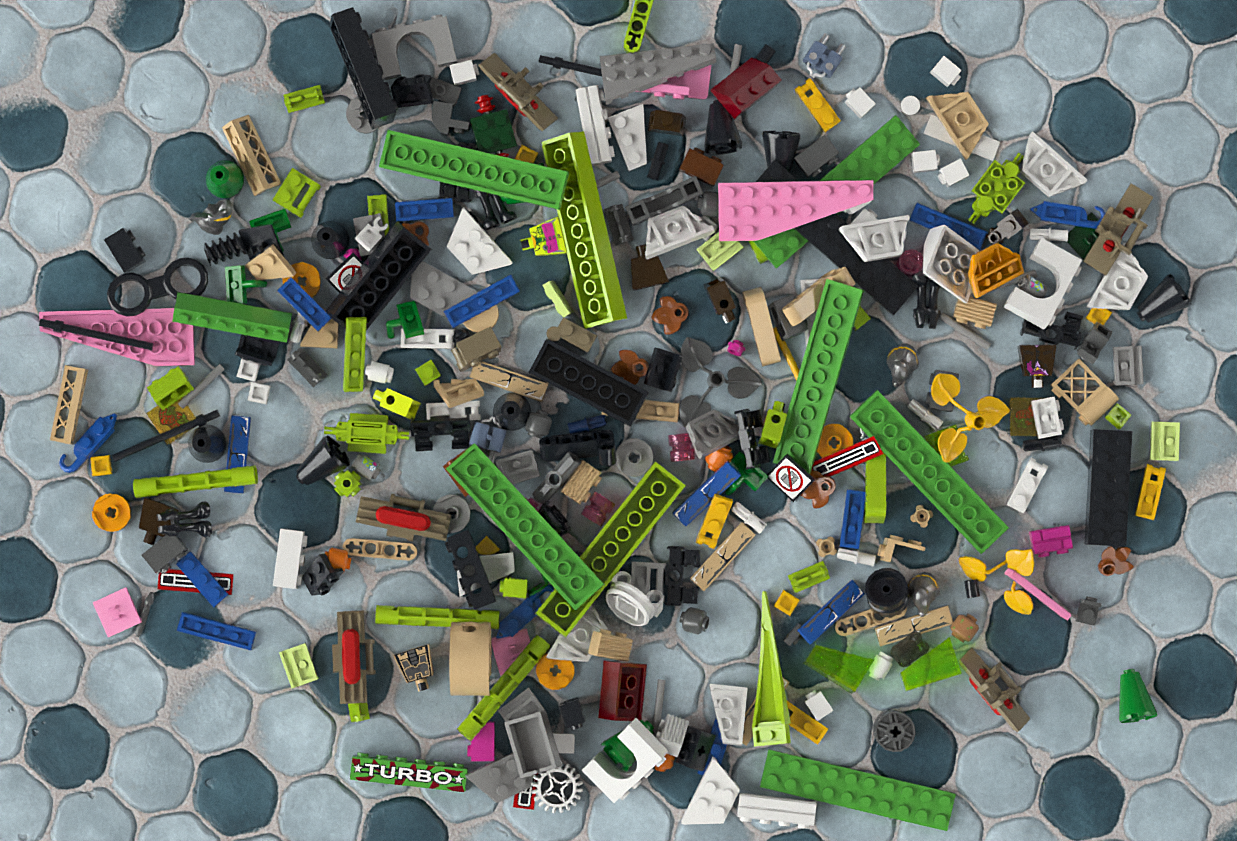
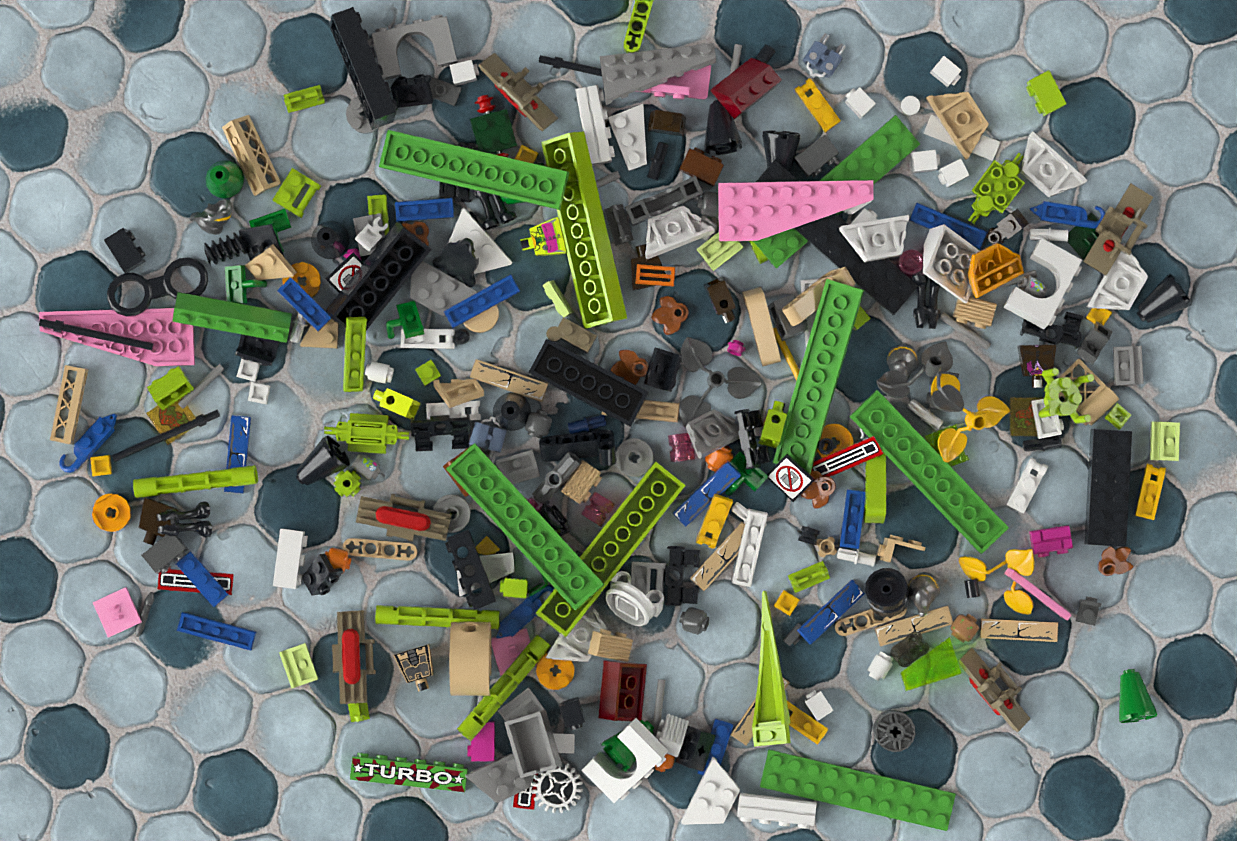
(214, 443): black cone -> none
(307, 367): dark grey hinge -> none
(443, 119): dark grey brick -> none
(459, 260): none -> black tile
(476, 348): dark tan hinge -> none
(658, 283): none -> orange tile
(730, 711): white wing -> none
(749, 547): none -> white tile
(809, 535): none -> black wheel
(830, 447): none -> black hinge
(839, 667): clear neon green wedge -> none
(922, 521): tan plate -> none
(935, 360): none -> dark grey plant
(1019, 630): none -> tan tile
(1045, 93): none -> lime brick
(1072, 399): none -> lime plate

